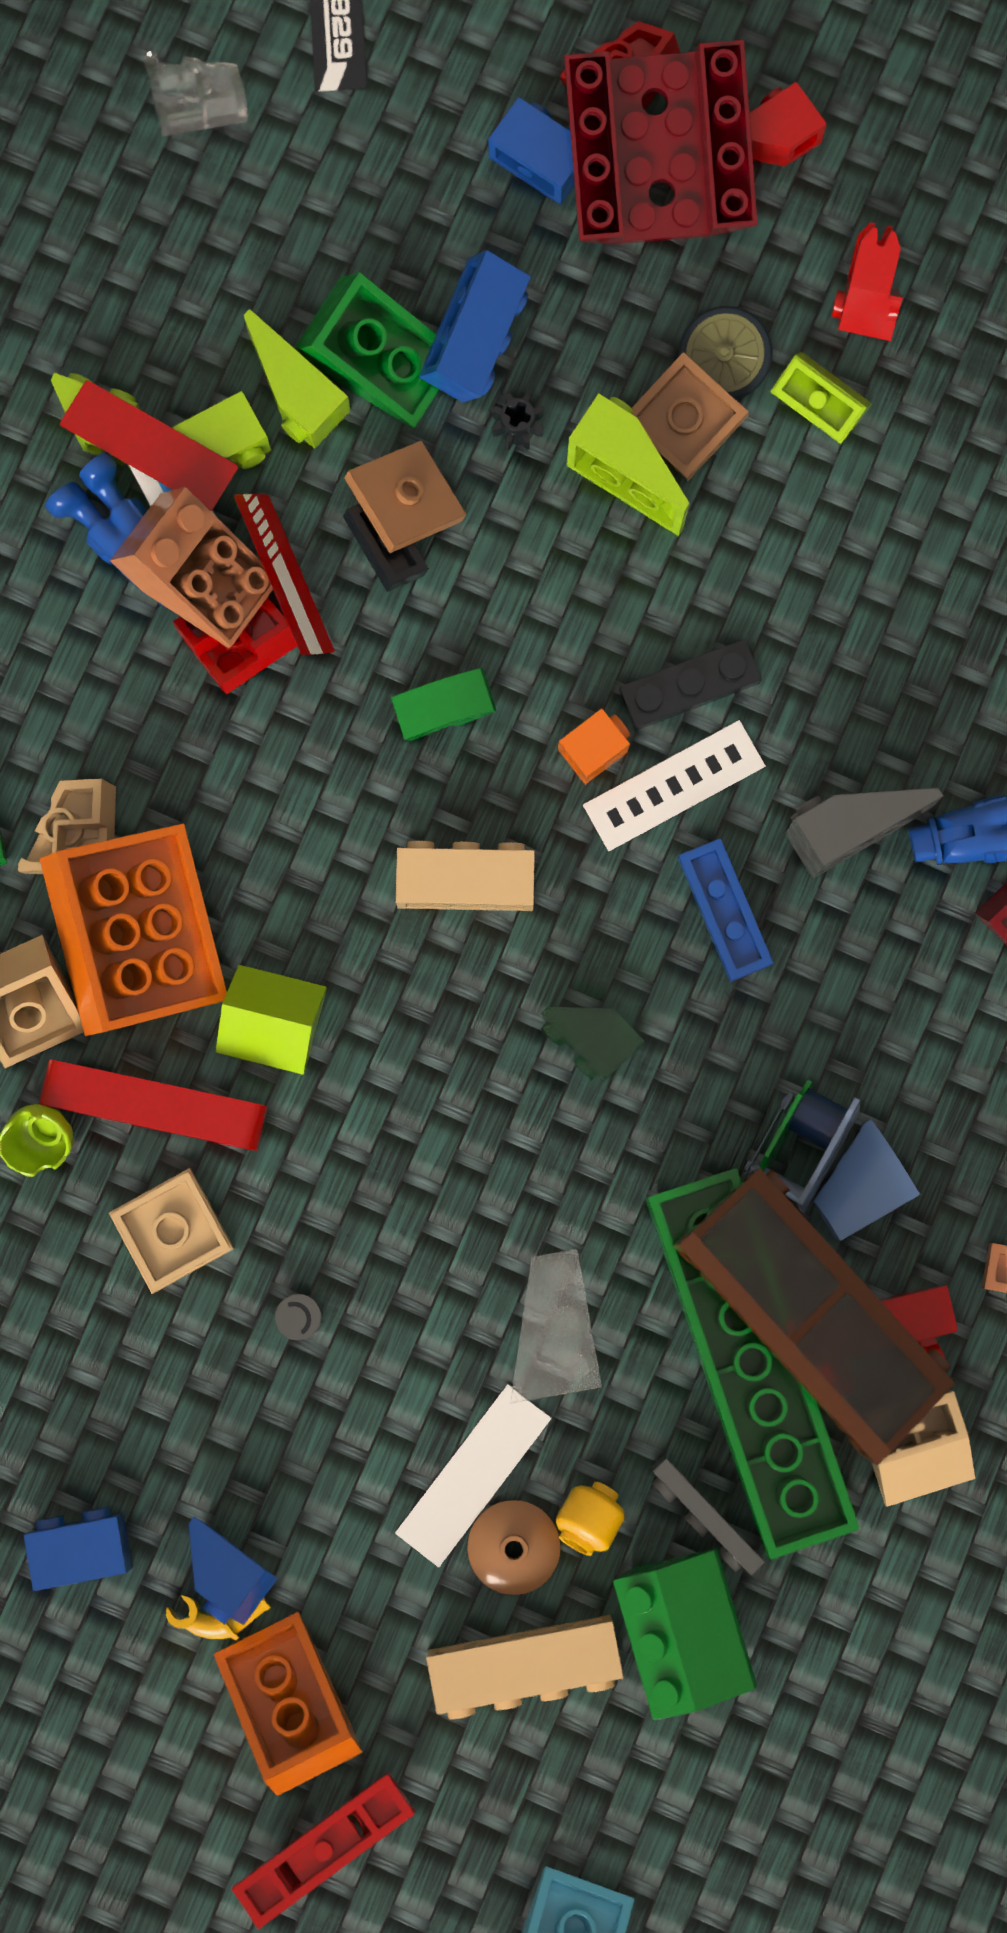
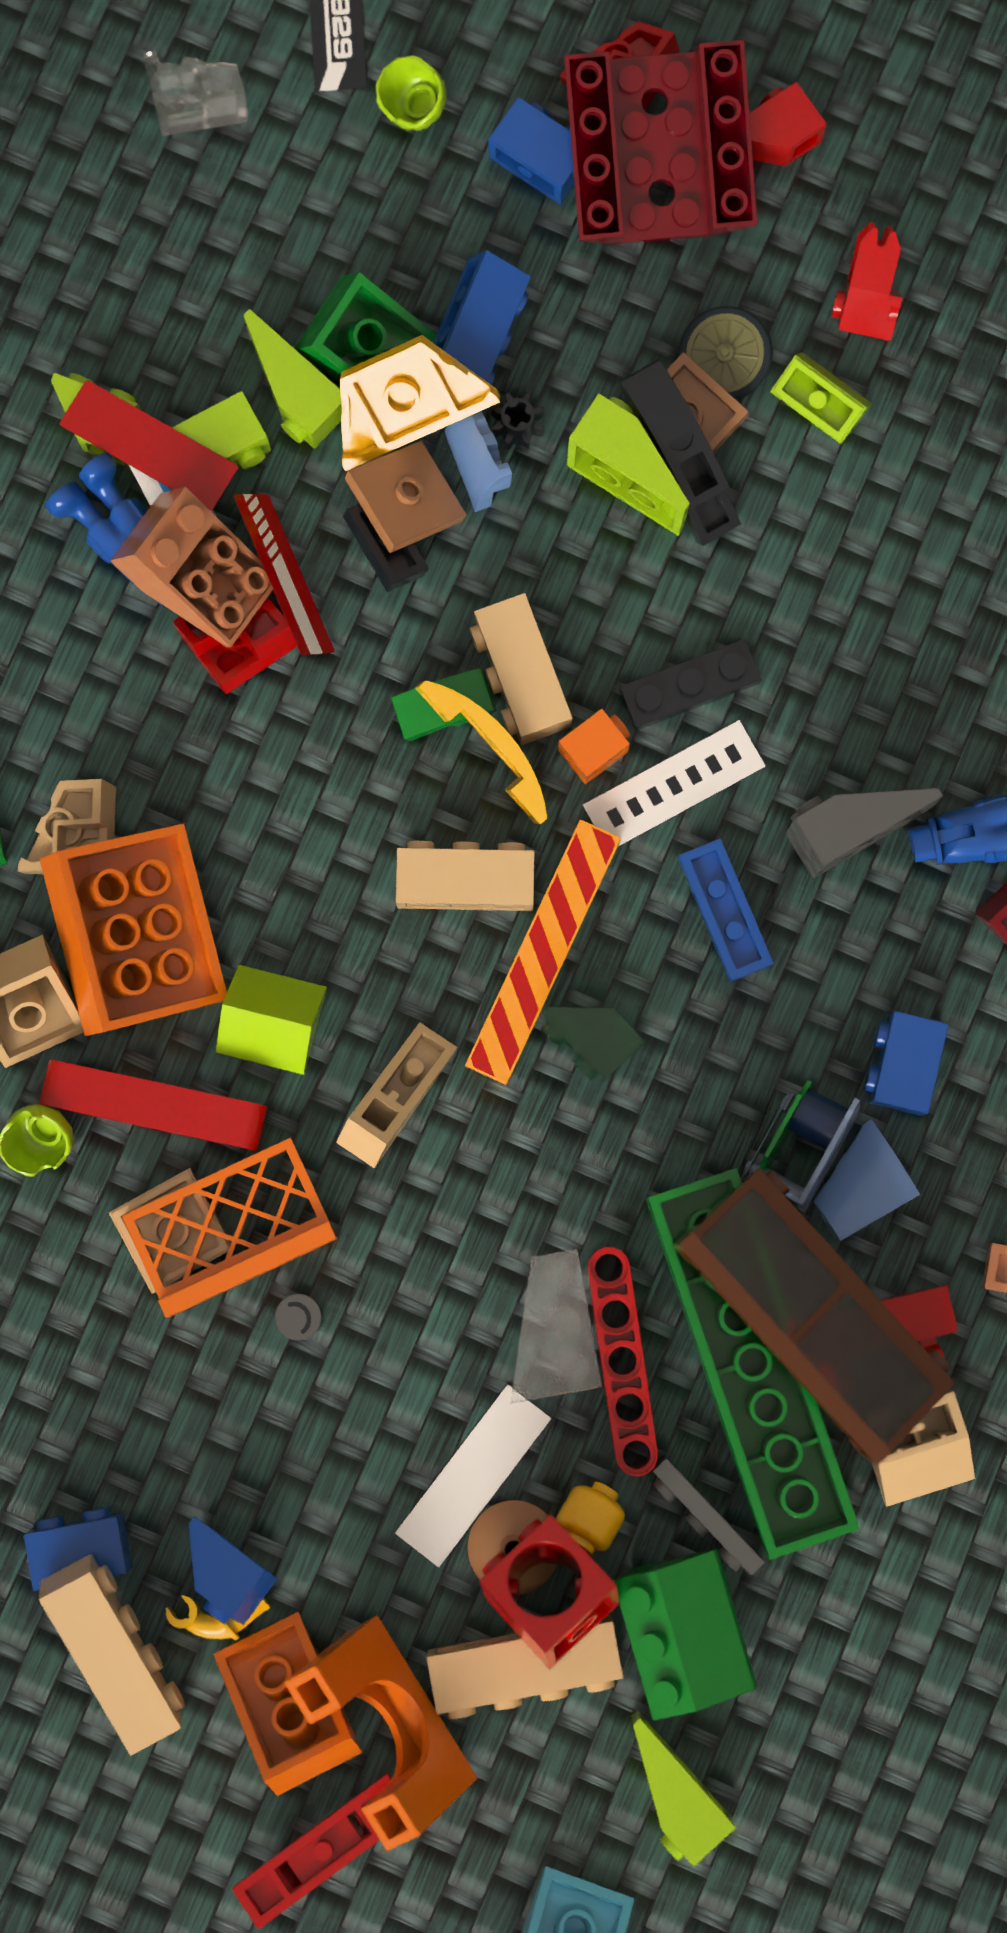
(111, 1653): none -> tan brick
(244, 1265): none -> orange fence
(395, 1095): none -> tan slope
(405, 398): none -> wing
(411, 93): none -> lime hair
(428, 1763): none -> orange arch
(478, 459): none -> medium blue slope
(520, 670): none -> tan brick
(525, 788): none -> yellow slope
(543, 952): none -> tile
(549, 1635): none -> red brick
(631, 1382): none -> red beam
(683, 448): none -> black slope
(685, 1808): none -> lime slope
(905, 1063): none -> blue brick

